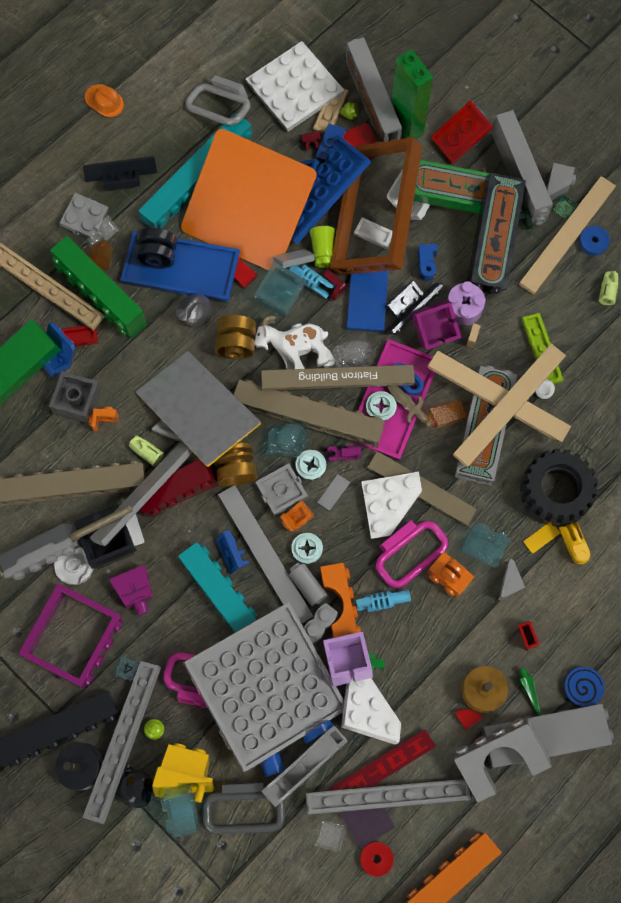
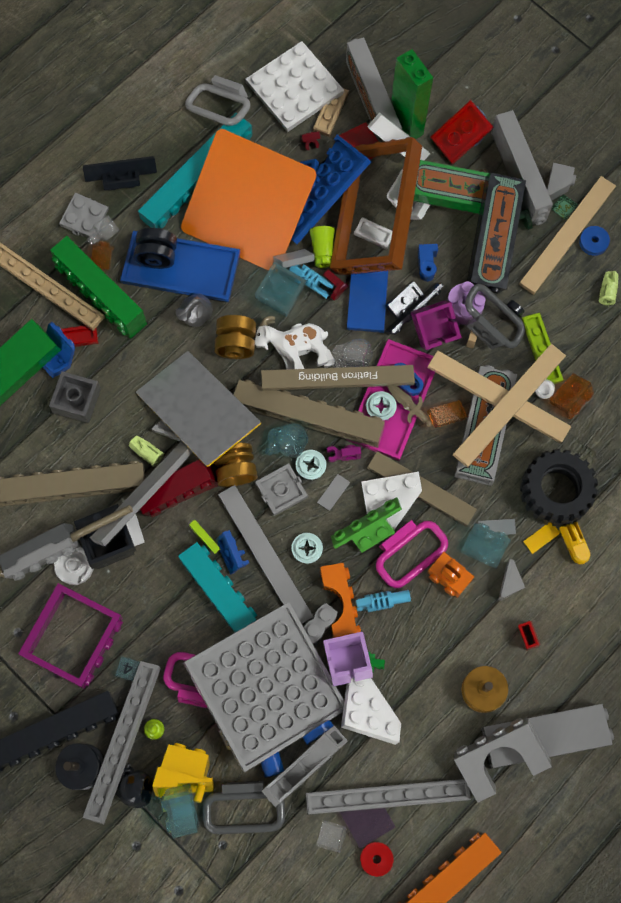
(104, 100): orange piece -> none
(106, 414): orange bracket -> none
(134, 589): magenta torso -> none
(204, 537): none -> lime tile
(244, 274): red tile -> none
(296, 517): orange bracket -> none
(307, 584): light grey brick -> none
(328, 140): blue plate -> none
(350, 110): lime plate -> none
(370, 528): none -> bright green bracket
(388, 130): none -> white tile
(388, 763): dark red tile -> none
(468, 717): red tile -> none
(483, 328): none -> dark grey bar
(505, 525): none -> light grey sticker
(516, 308): none -> black tile
(527, 683): green piece -> none
(572, 395): none -> clear orange bracket
(583, 687): blue tile -> none

